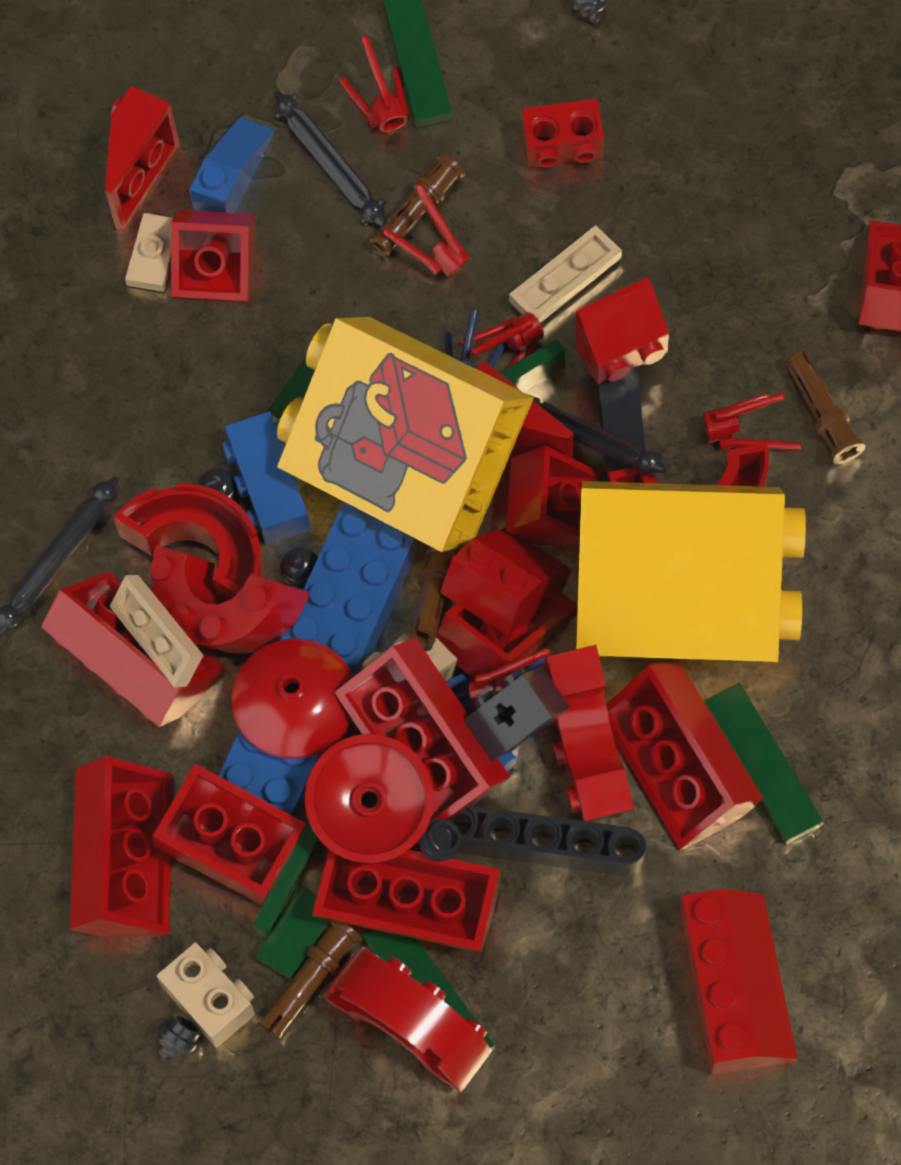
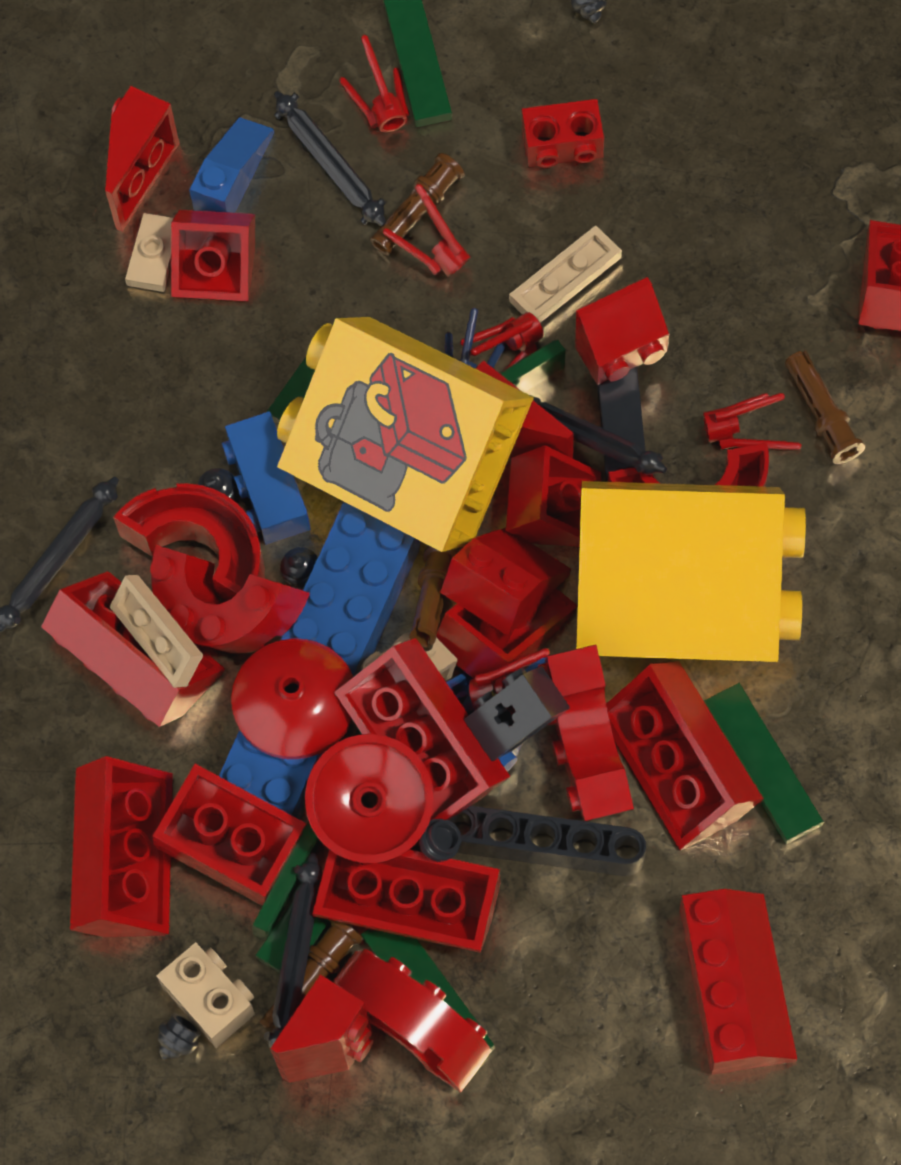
(296, 947): none -> black wheel
(323, 1034): none -> red slope

